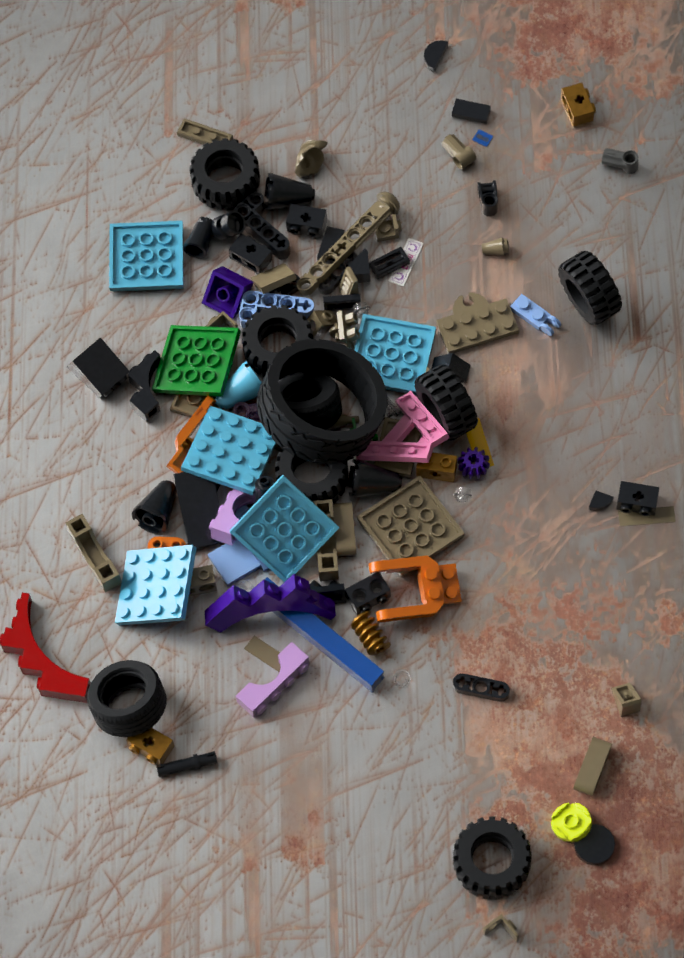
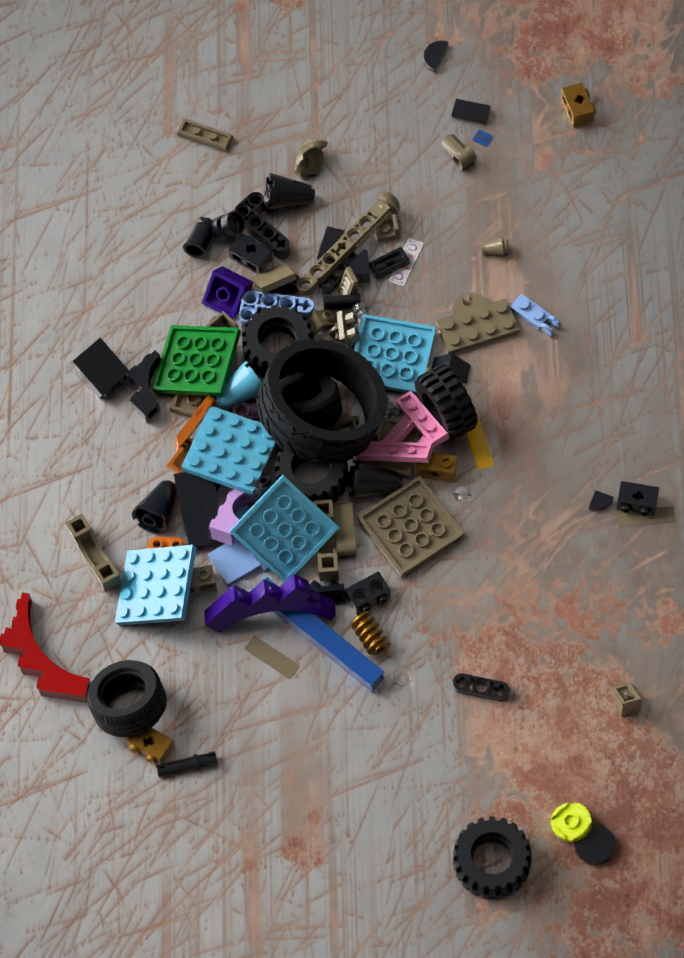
(146, 256): medium azure plate -> none
(224, 154): black tyre -> none
(256, 697): lavender arch -> none
(306, 220): black brick -> none
(436, 584): orange plate -> none
(480, 466): dark purple gear -> none
(488, 195): black piece -> none
(508, 925): dark tan bracket -> none
(590, 287): black tyre -> none
(592, 766): dark tan beam -> none
(620, 159): dark grey piece -> none

